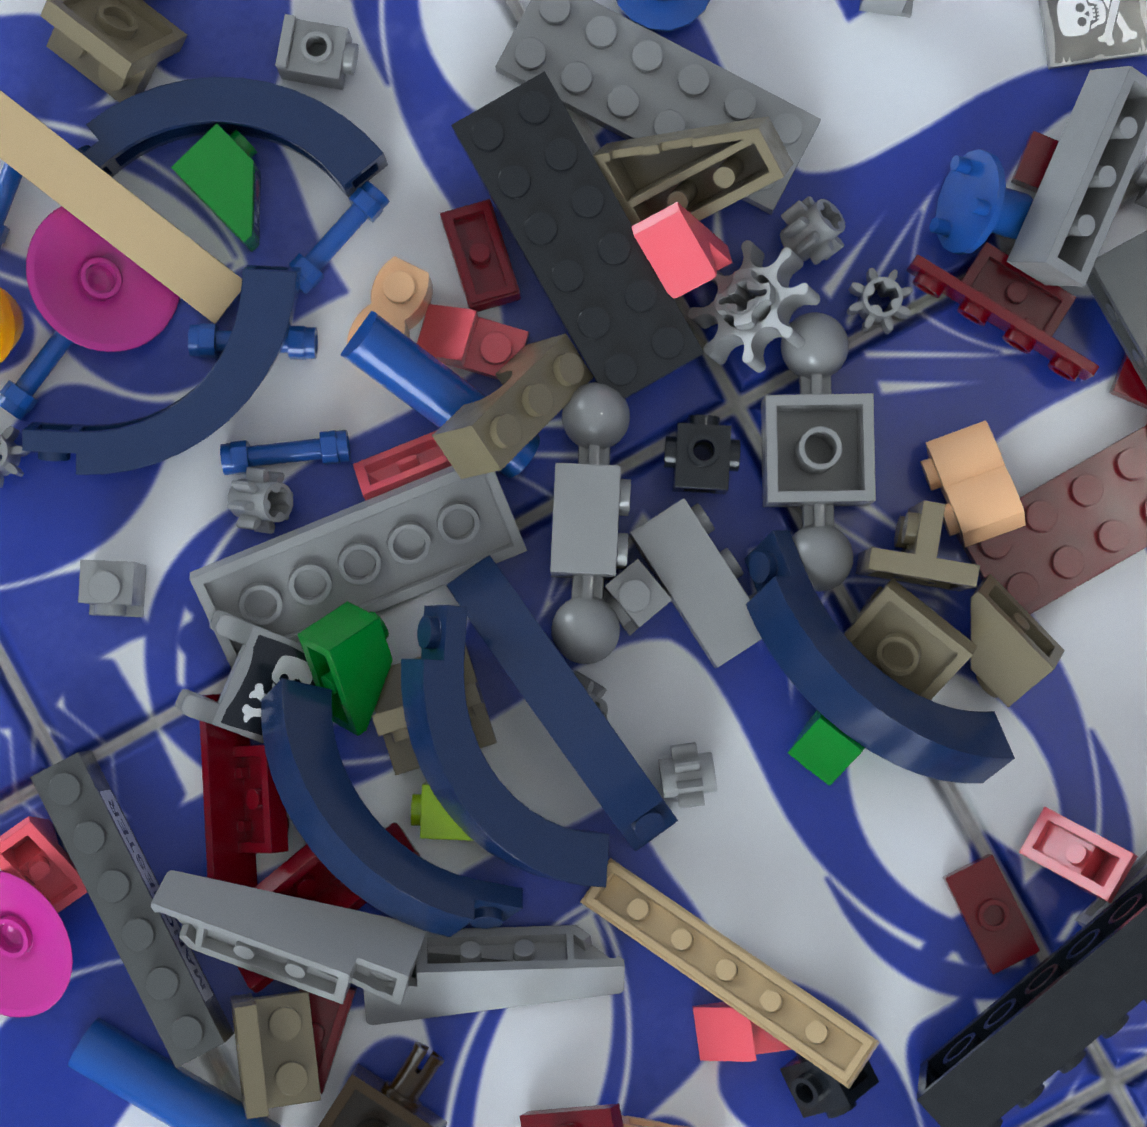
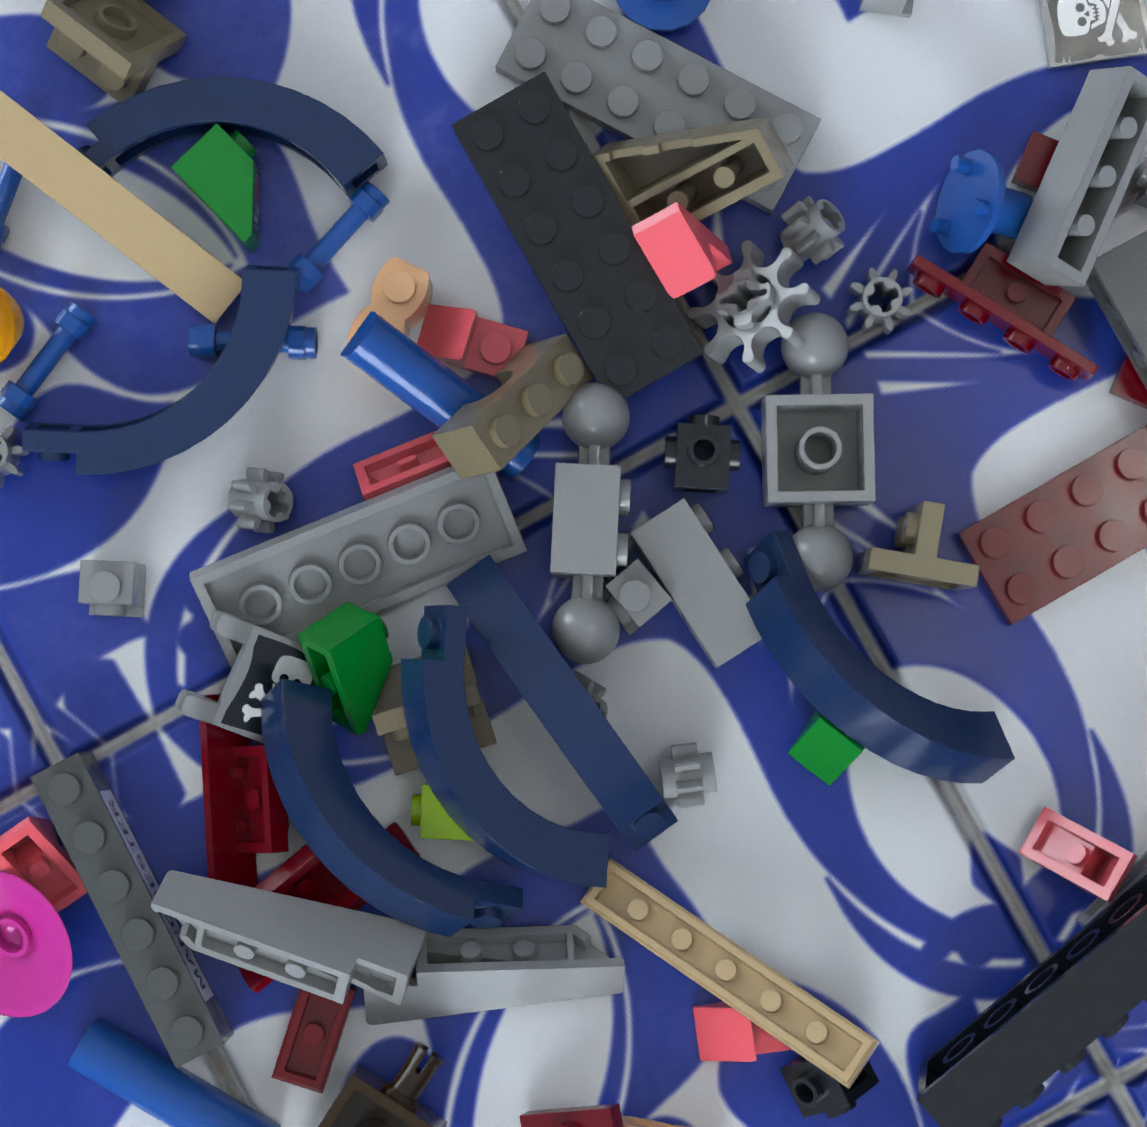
(92, 288): dark pink hat -> none
(275, 1051): dark tan bracket -> none
(326, 70): light grey brick -> none
(331, 447): blue bar -> none
(480, 256): dark red plate -> none
(909, 640): dark tan bracket -> none
(974, 484): light nougat brick -> none
(991, 914): dark red plate -> none
(1010, 643): dark tan slope -> none

